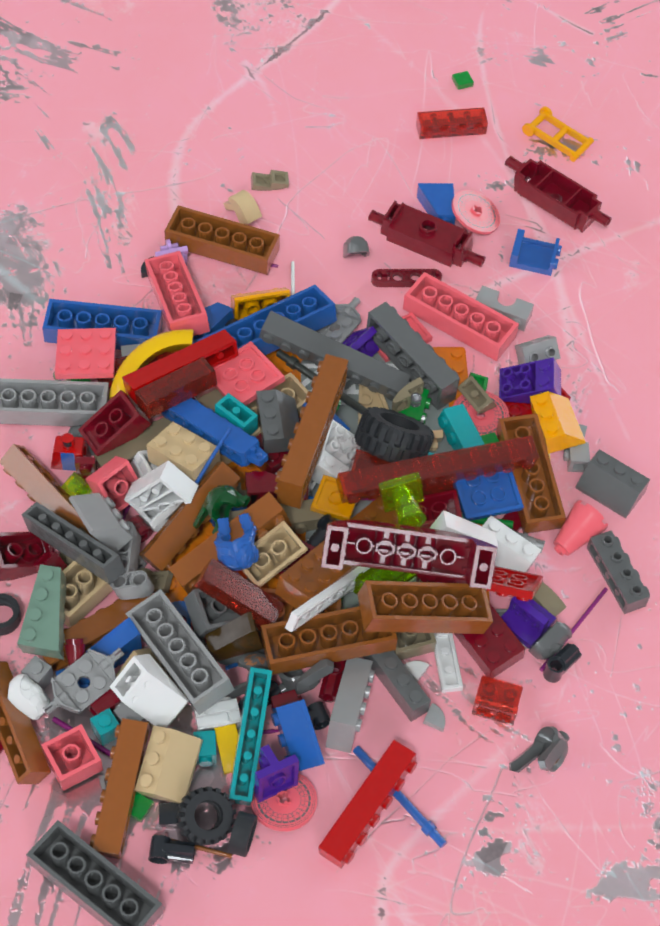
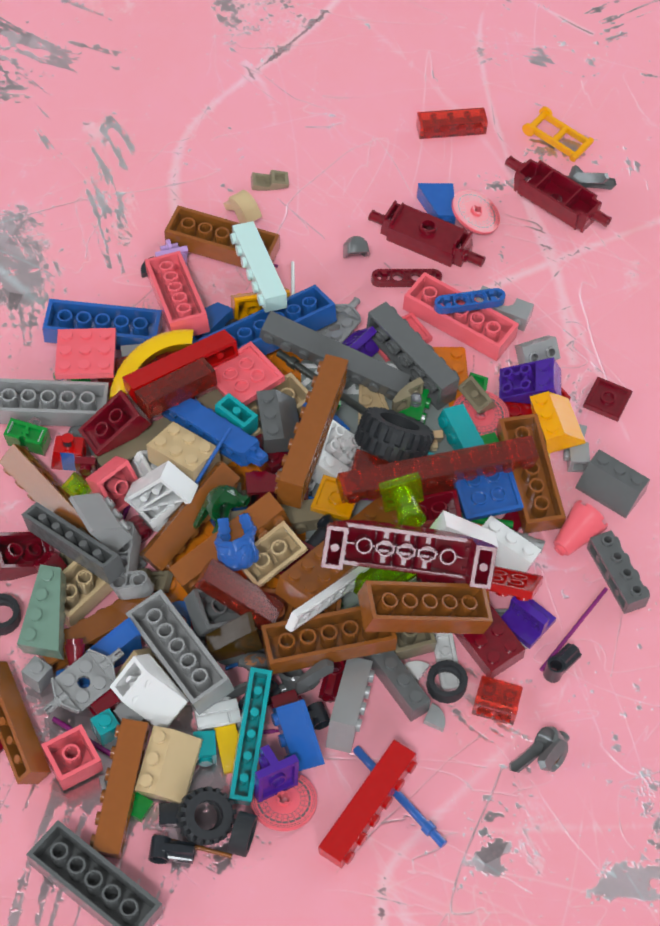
(27, 696): white piece -> none
(28, 434): none -> green piece
(258, 267): none -> light aqua brick
(445, 696): none -> black tyre
(462, 80): green tile -> none
(470, 303): none -> blue beam
(534, 254): blue panel -> none
(549, 600): dark tan slope -> none
(551, 641): dark grey piece -> none
(591, 180): none -> dark grey piece
(607, 399): none -> dark red tile

